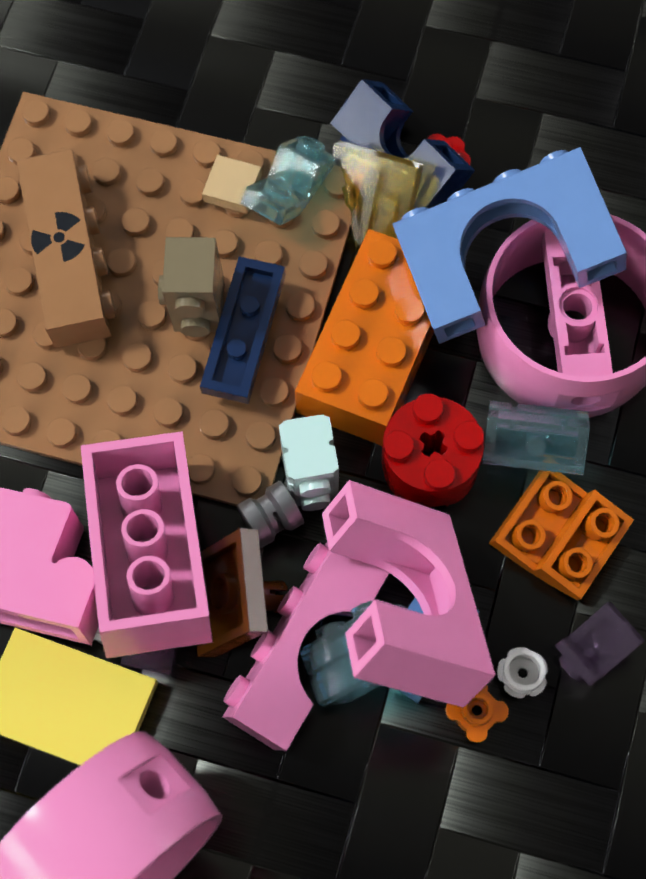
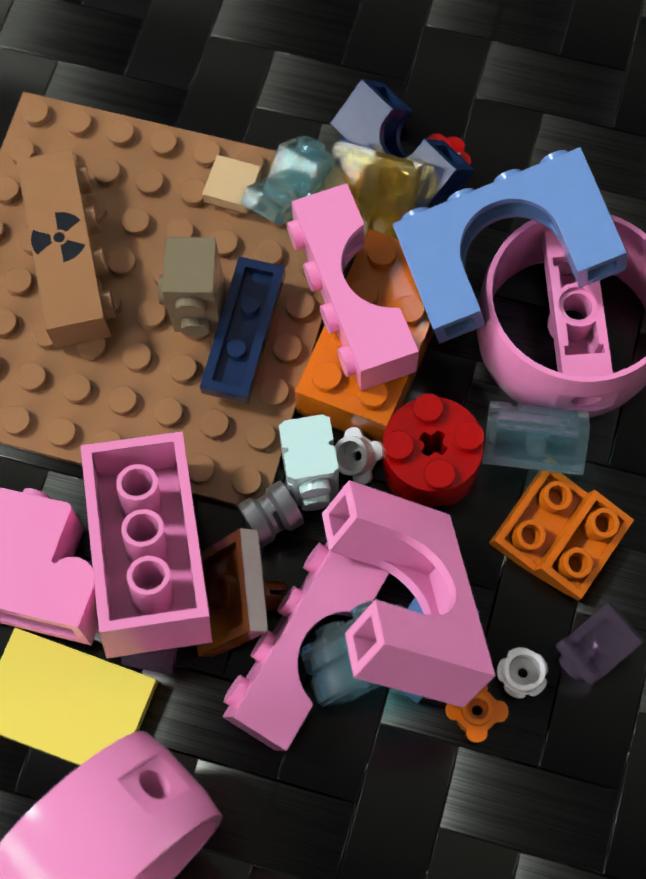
(346, 455): none -> white plate
(372, 337): none -> bright pink arch

